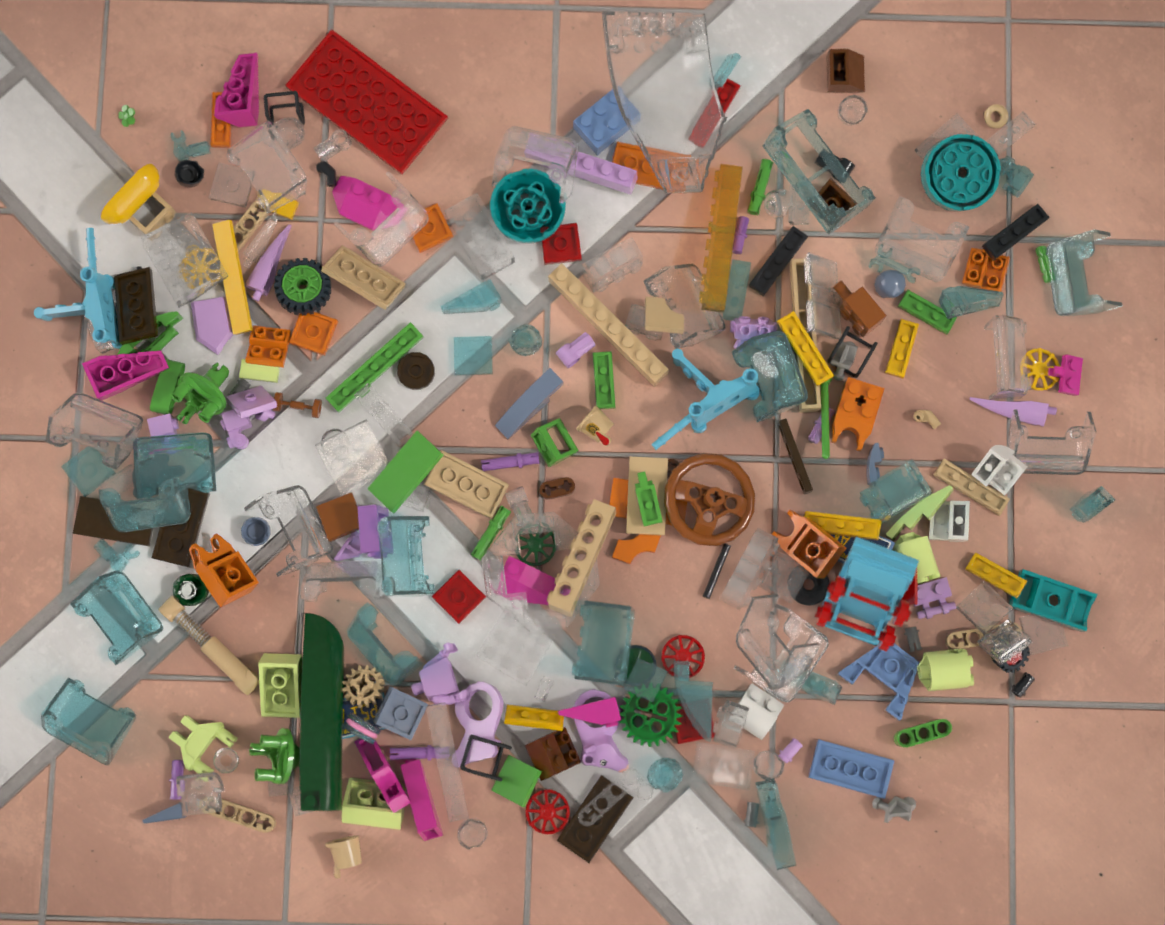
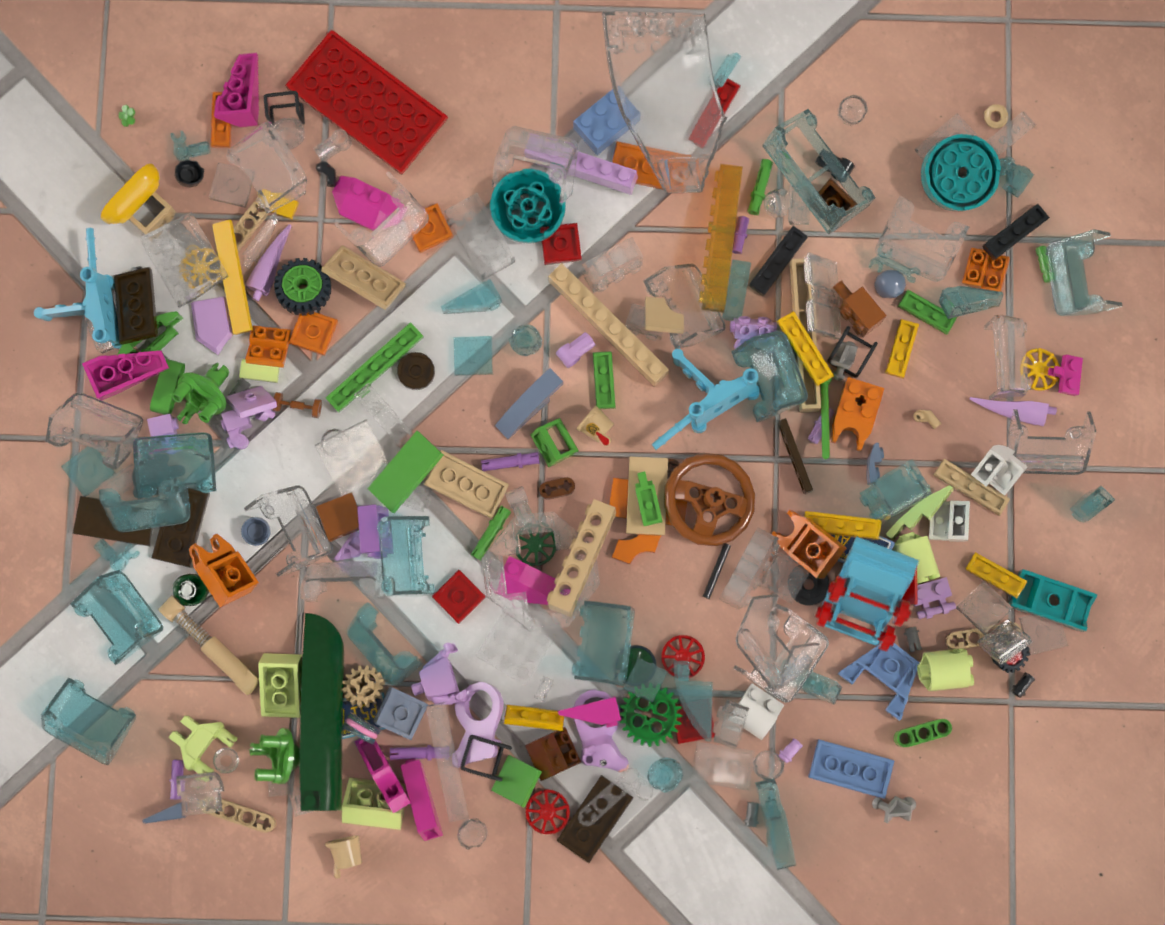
(845, 71): reddish brown slope -> none

